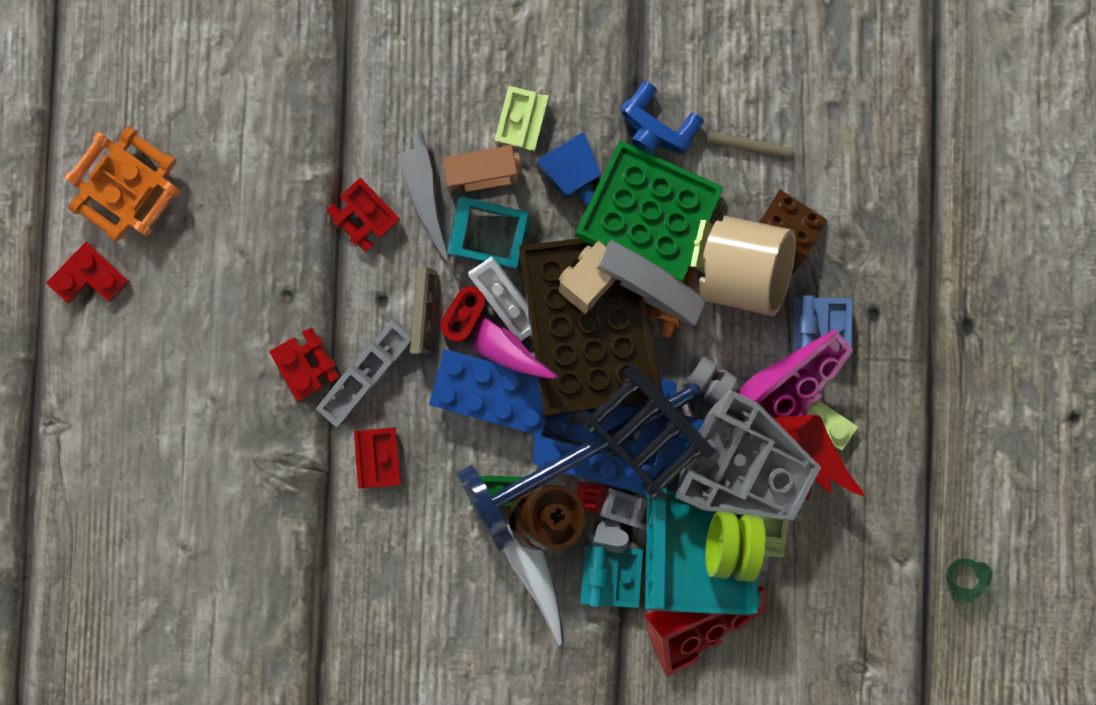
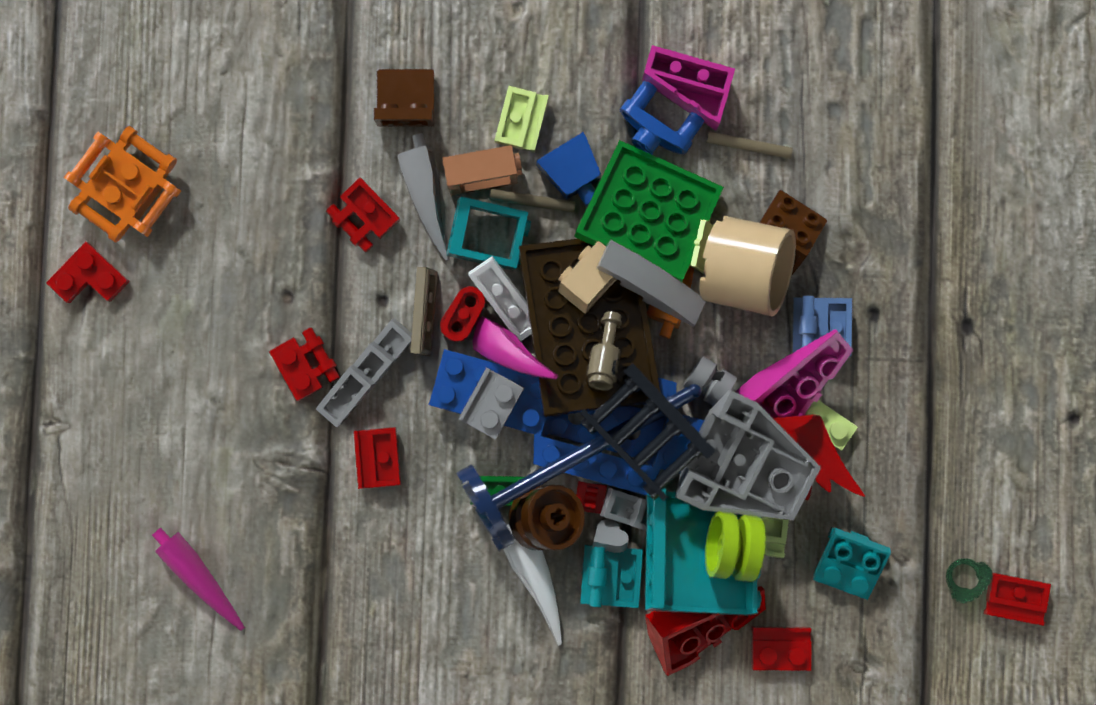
(193, 572): none -> dark pink piece
(405, 98): none -> reddish brown bracket
(491, 403): none -> light grey plate
(532, 200): none -> dark tan bar
(604, 356): none -> dark tan piece
(690, 82): none -> dark pink wedge
(781, 648): none -> red plate
(851, 563): none -> teal plate
(1017, 599): none -> red plate

